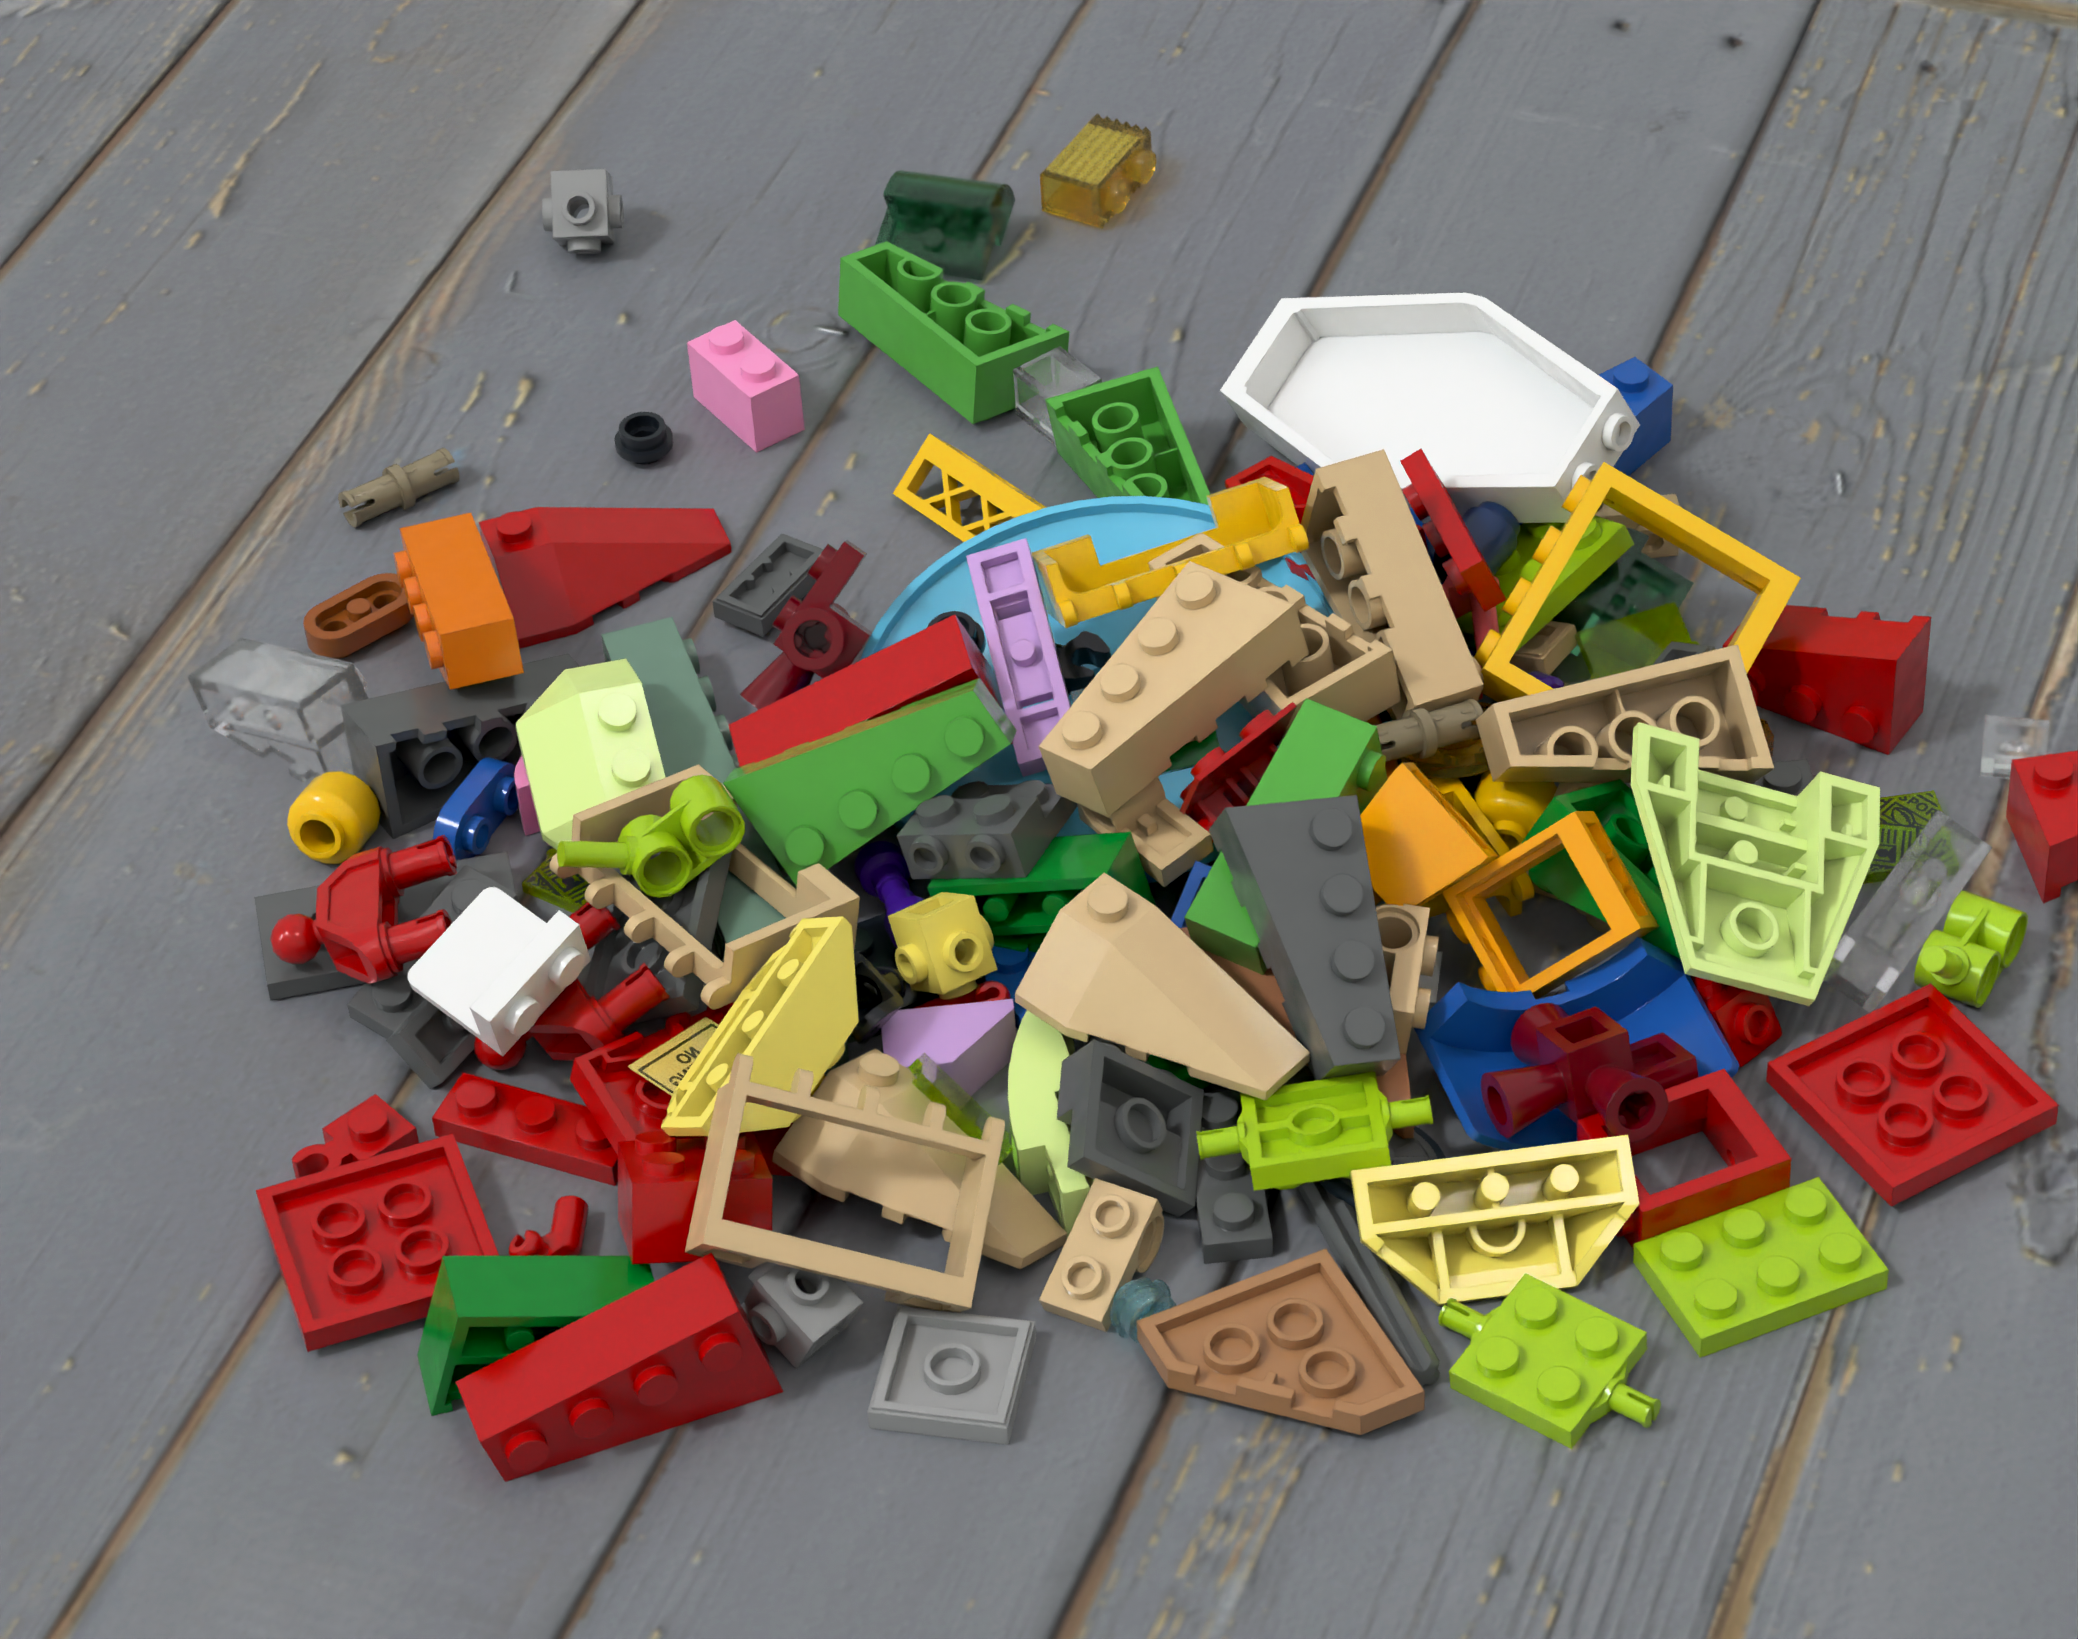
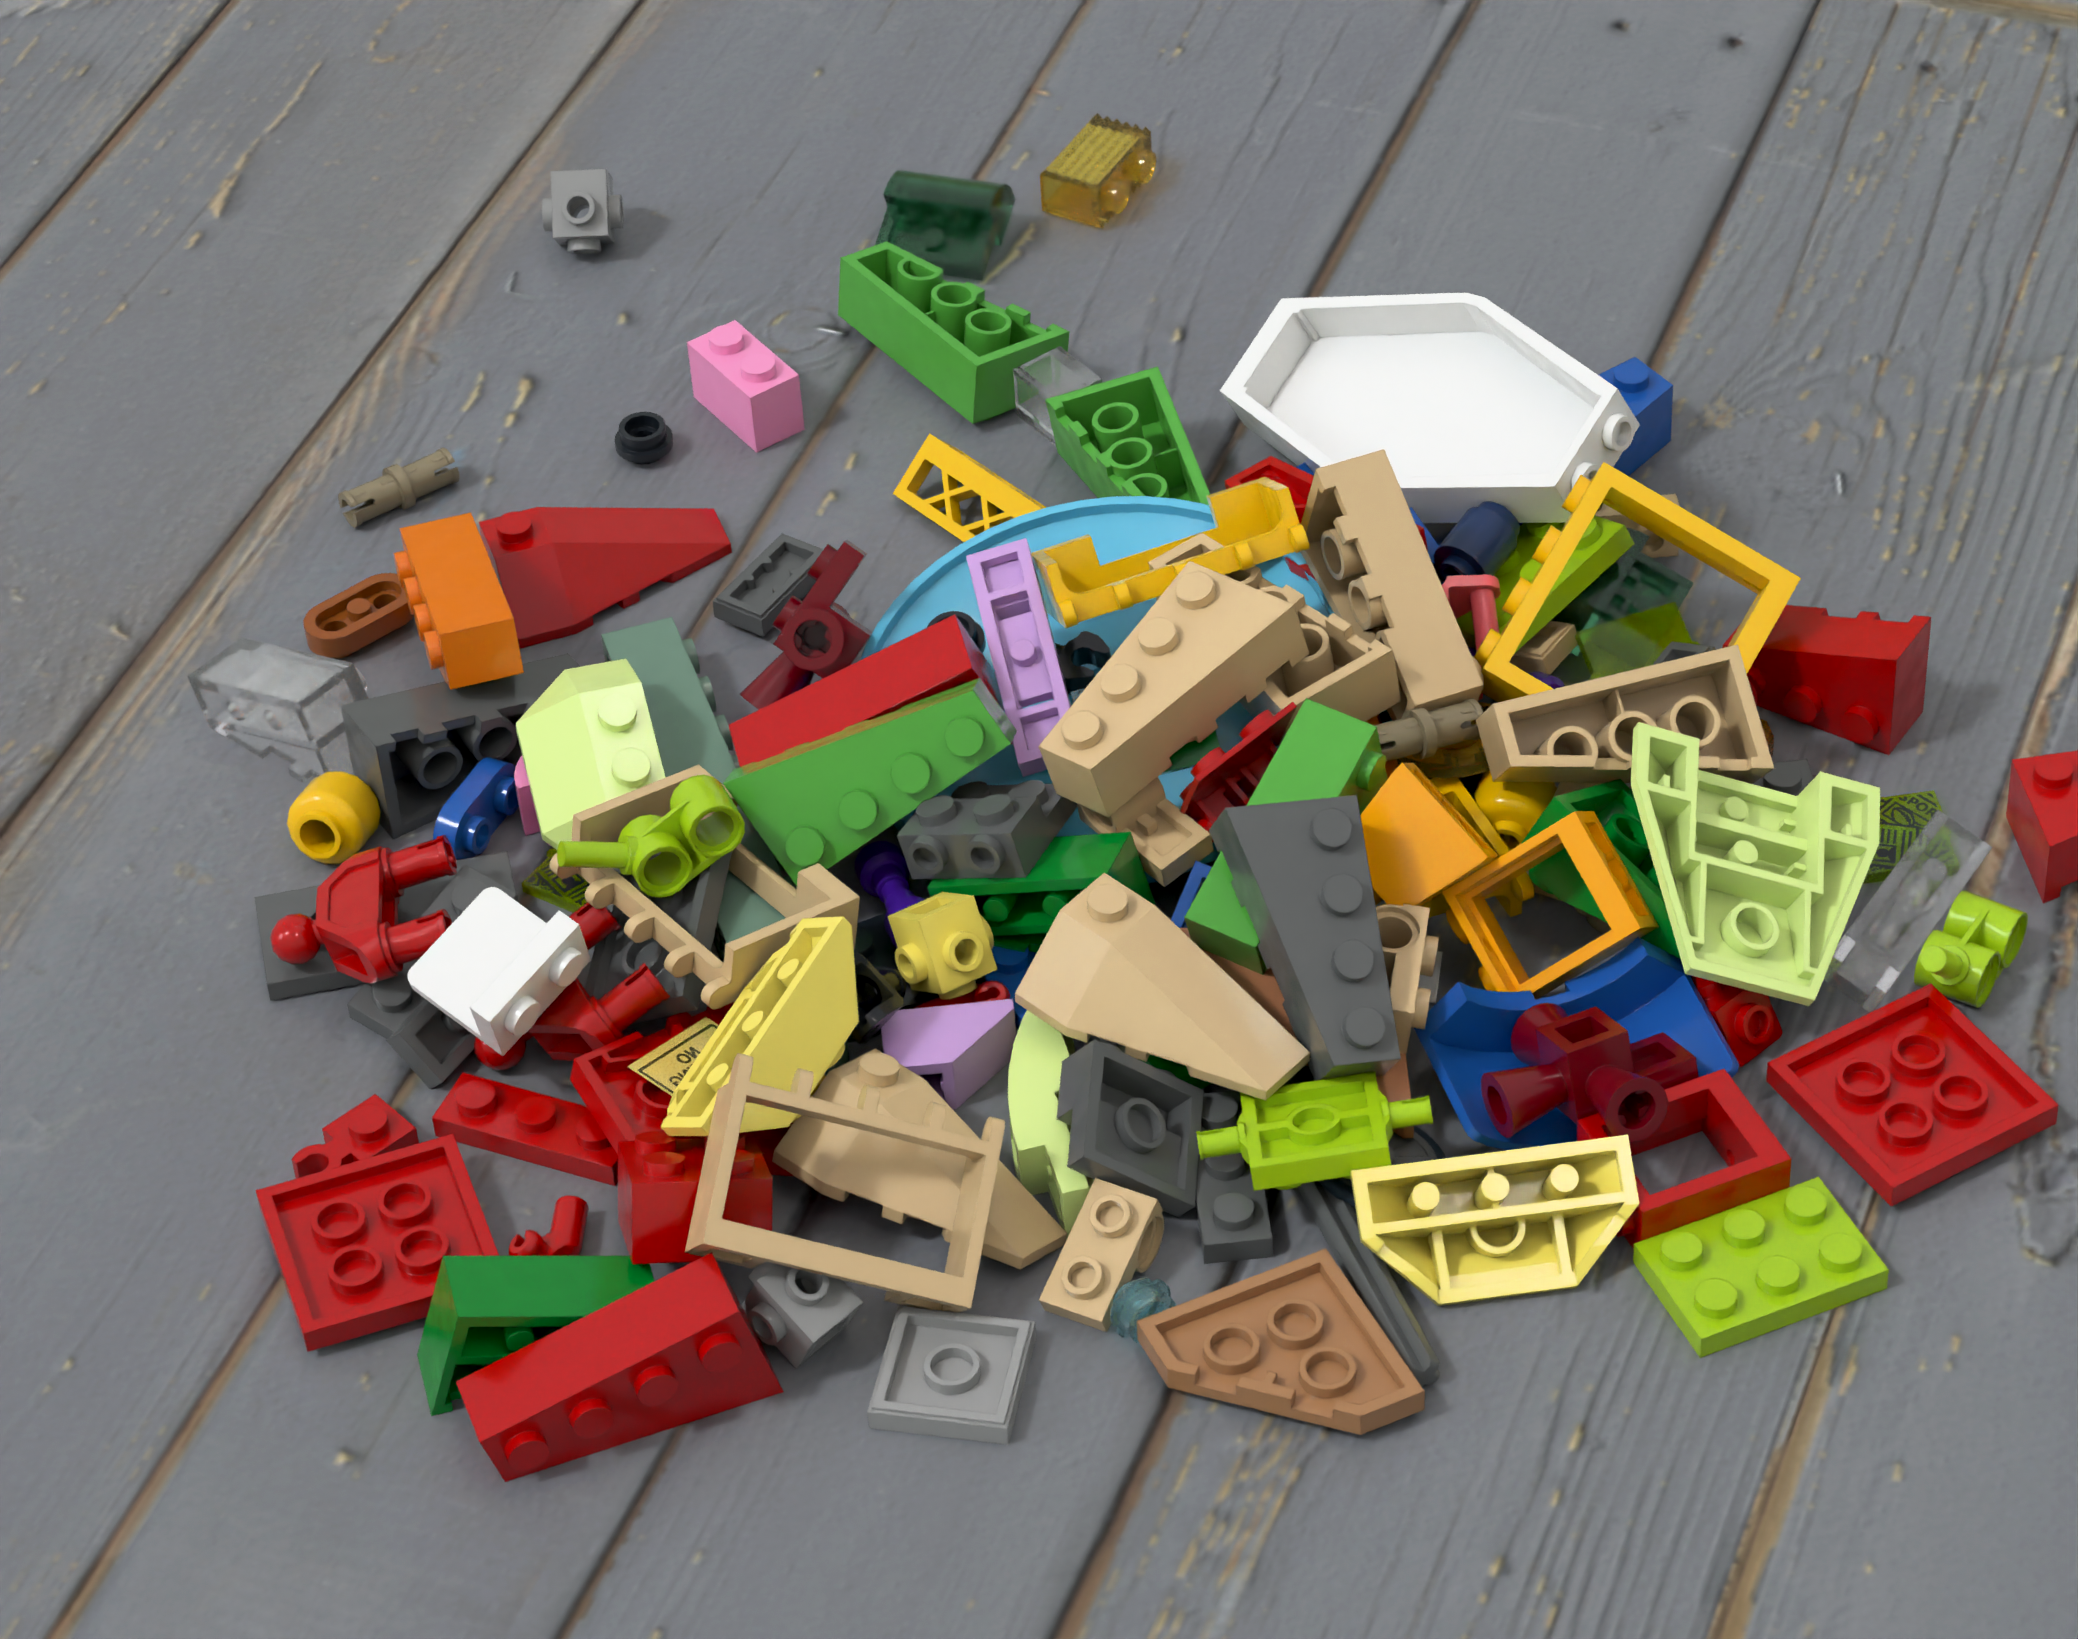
(959, 1104): clear neon green piece -> none
(1449, 532): red plate -> none
(1549, 1361): lime plate -> none
(2011, 739): clear plate -> none

